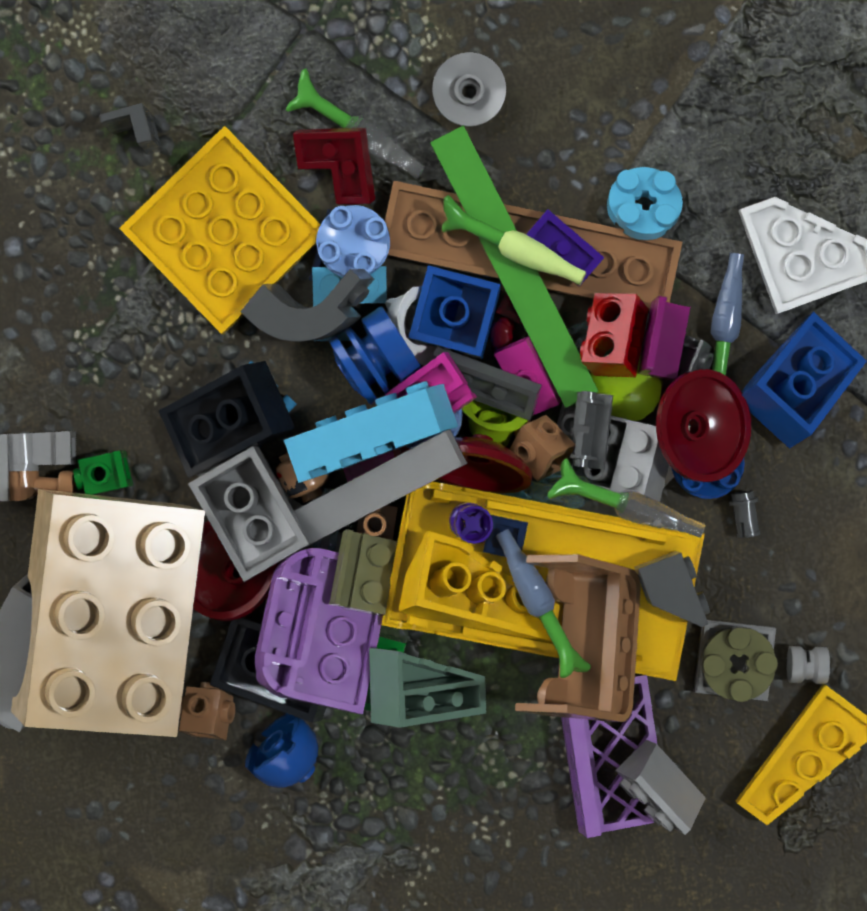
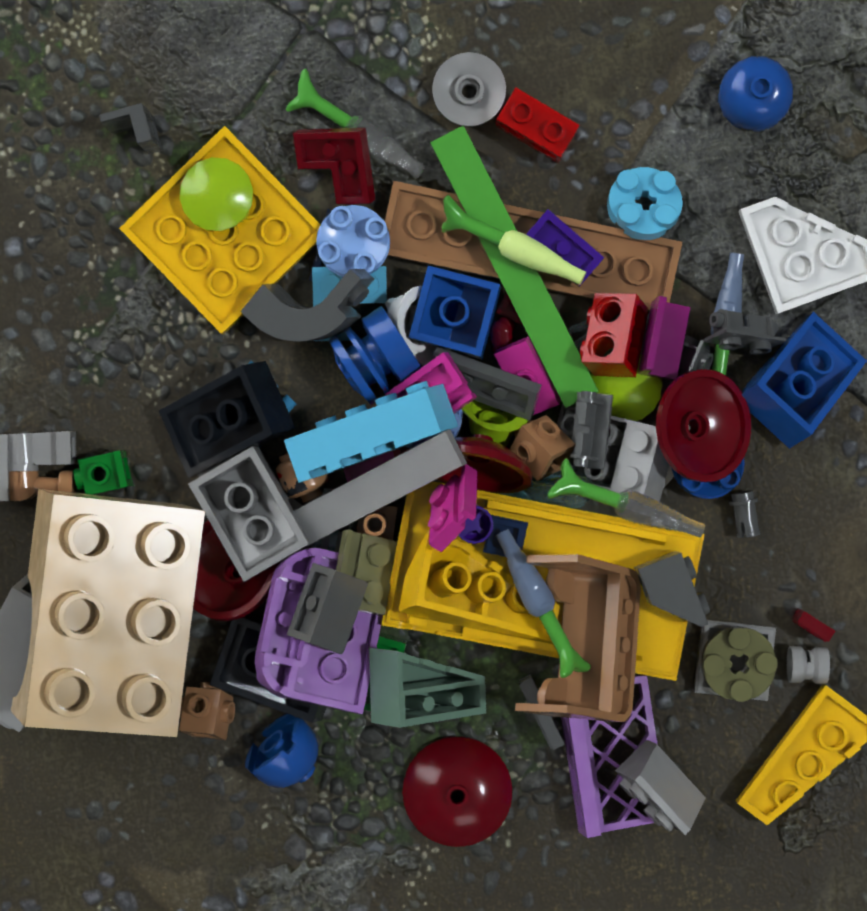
(216, 194): none -> lime dish
(327, 608): none -> dark grey panel
(451, 507): none -> dark pink plate
(460, 765): none -> dark red dish
(537, 125): none -> red brick
(545, 723): none -> dark grey tile
(755, 93): none -> blue cylinder
(756, 335): none -> dark grey hinge
(812, 625): none -> dark red tile

